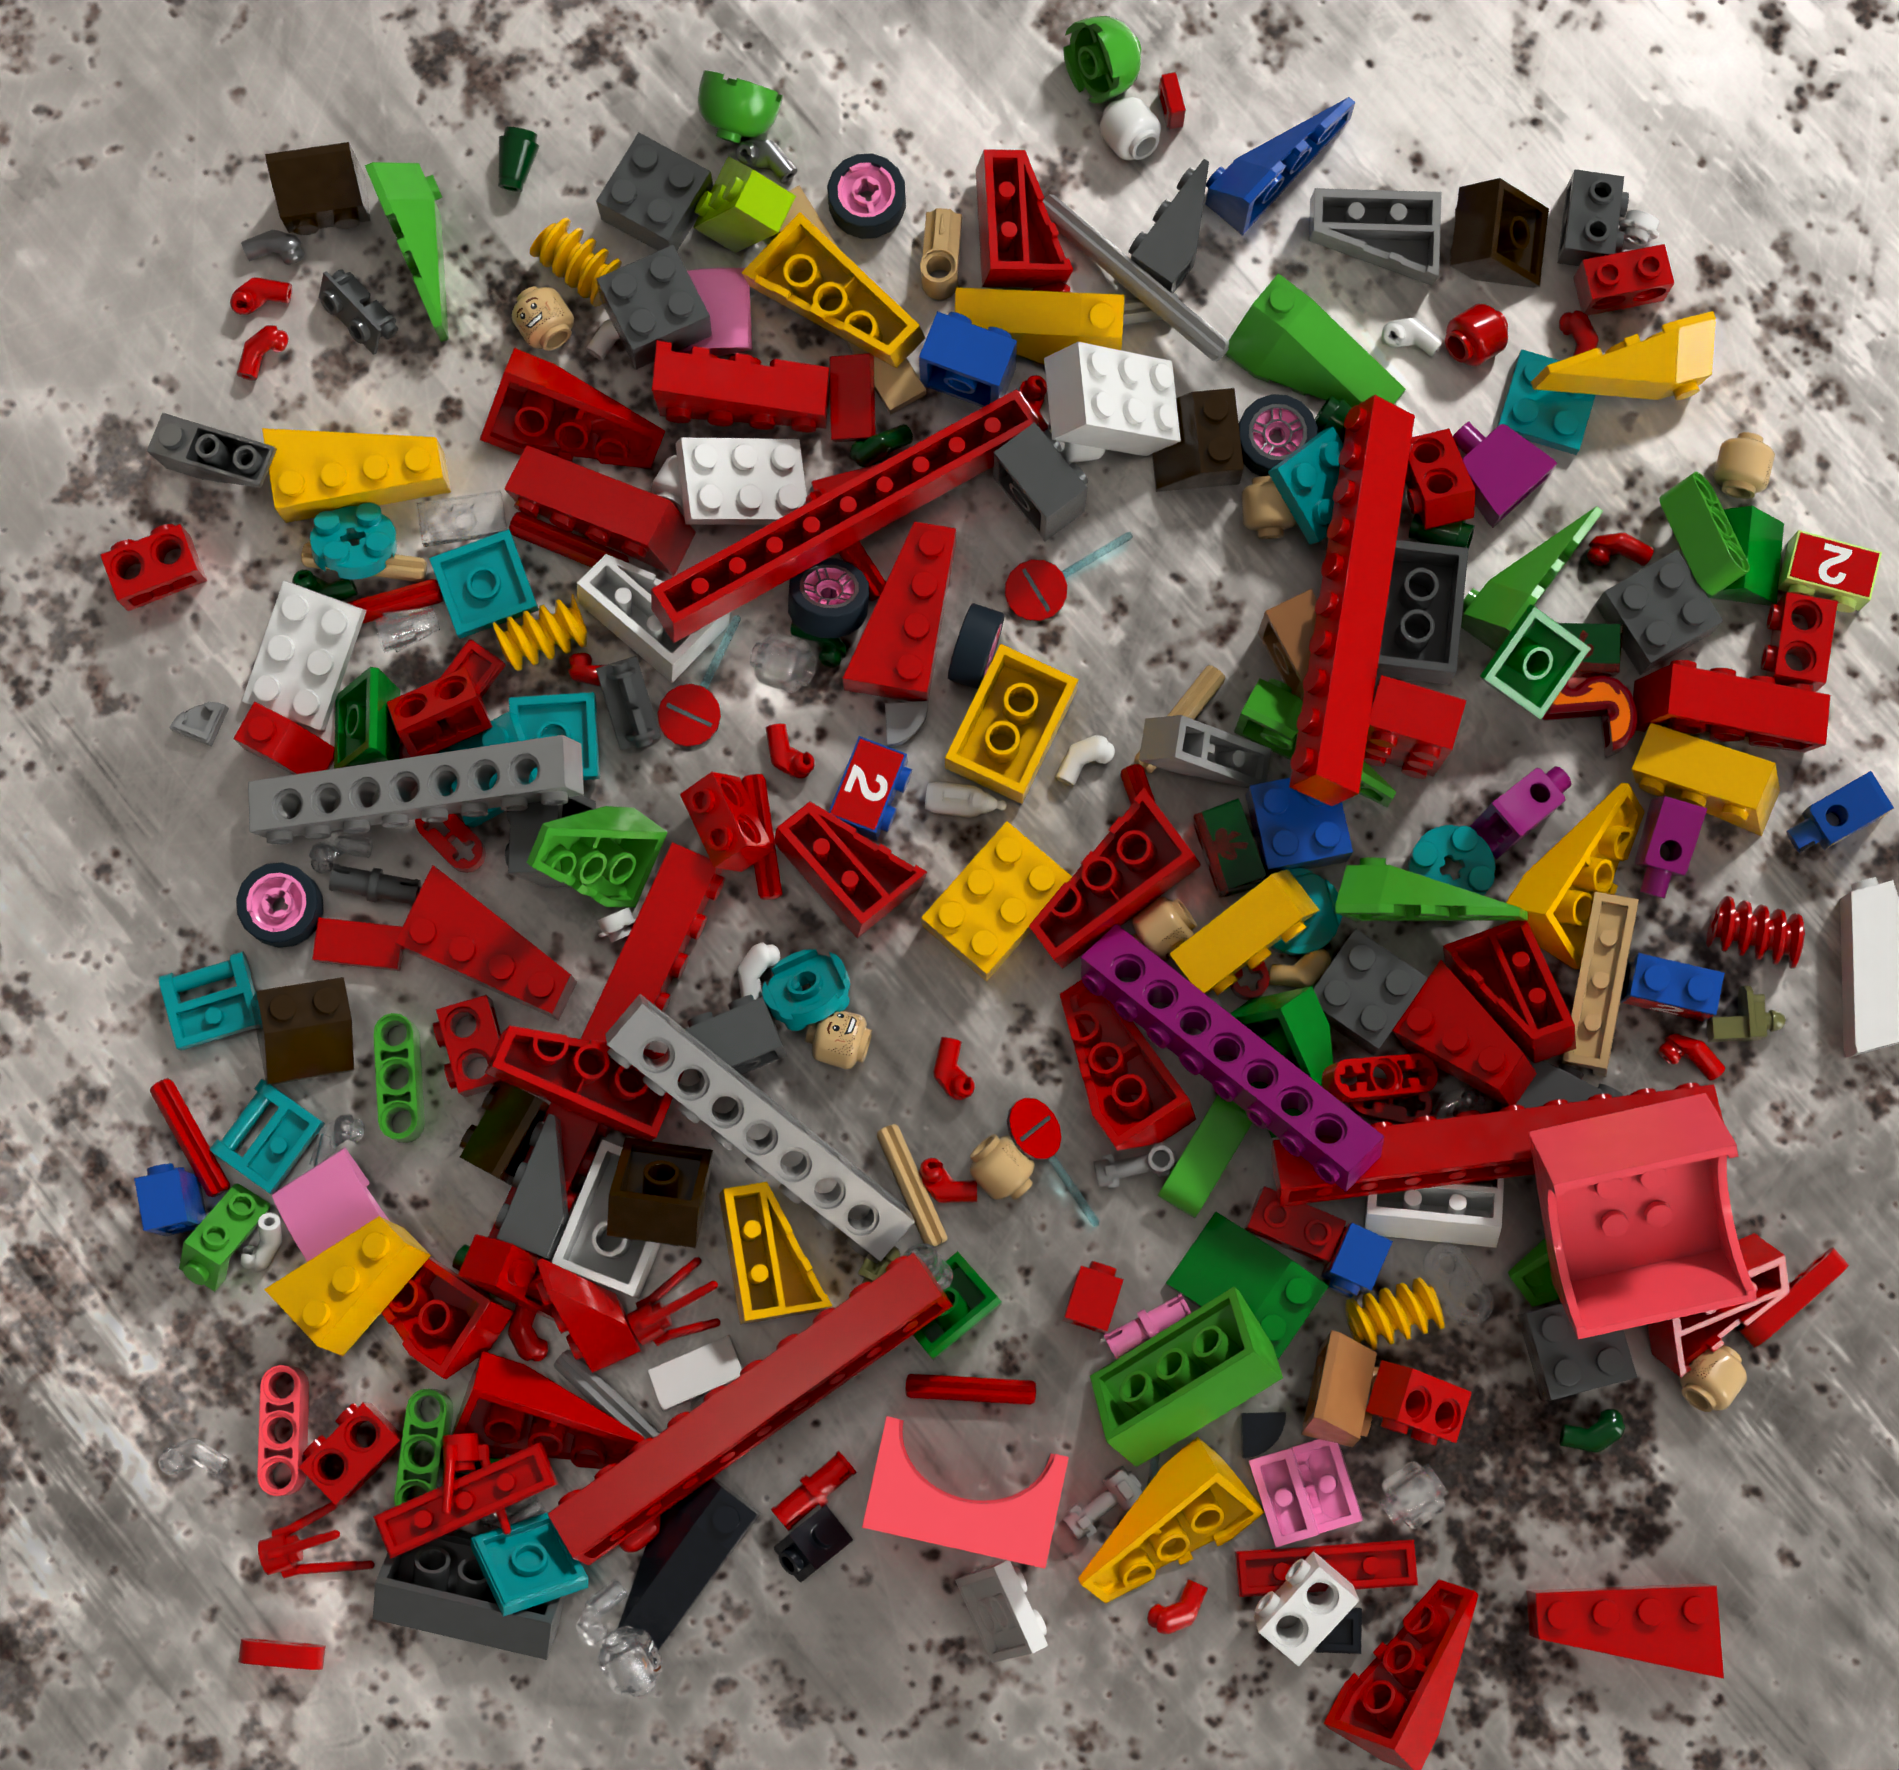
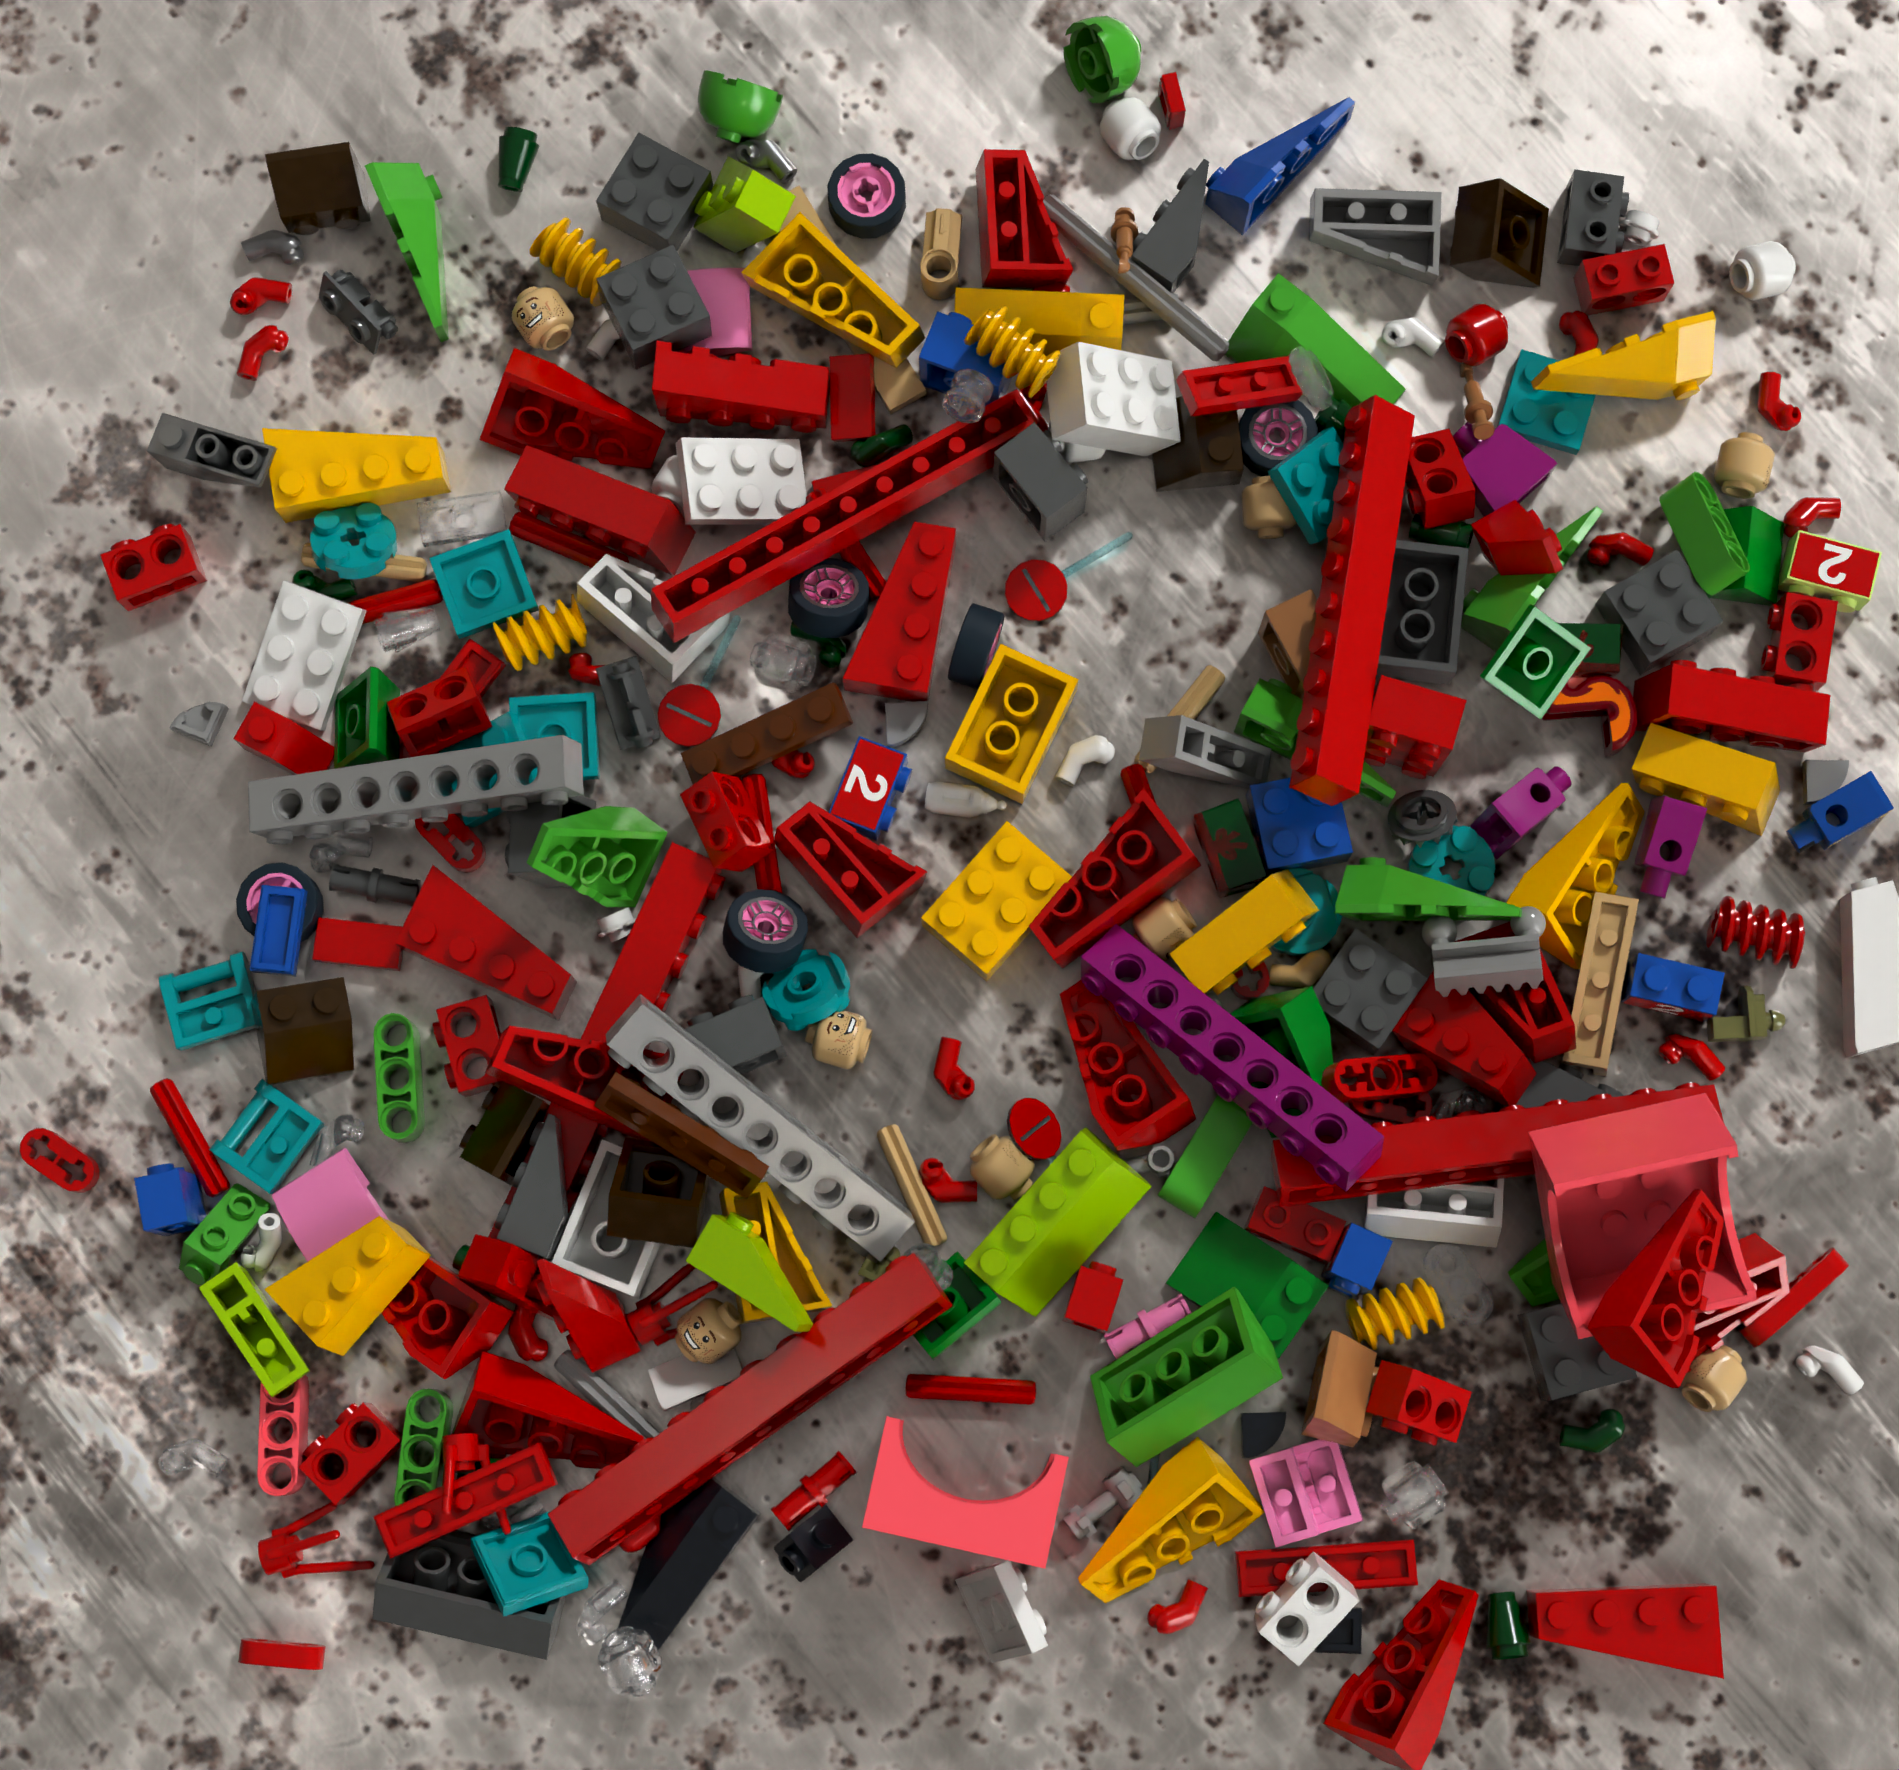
(65, 1152): none -> red beam
(255, 1328): none -> lime slope
(278, 930): none -> blue tile
(681, 1135): none -> reddish brown plate
(708, 1331): none -> tan head
(746, 1266): none -> lime slope
(765, 931): none -> black wheel
(770, 735): none -> reddish brown plate
(967, 396): none -> clear wheel
(1013, 350): none -> yellow piece
(1058, 1223): none -> lime slope
(1123, 234): none -> medium nougat piece
(1238, 386): none -> red plate
(1311, 378): none -> clear gear
(1407, 812): none -> dark grey gear
(1478, 410): none -> medium nougat piece
(1486, 961): none -> light grey gear
(1506, 1628): none -> dark green cone
(1517, 542): none -> red slope
(1655, 1302): none -> red wedge
(1762, 270): none -> white head
(1770, 405): none -> red arm
(1809, 509): none -> red arm
(1822, 778): none -> light grey tile
(1835, 1364): none -> white arm

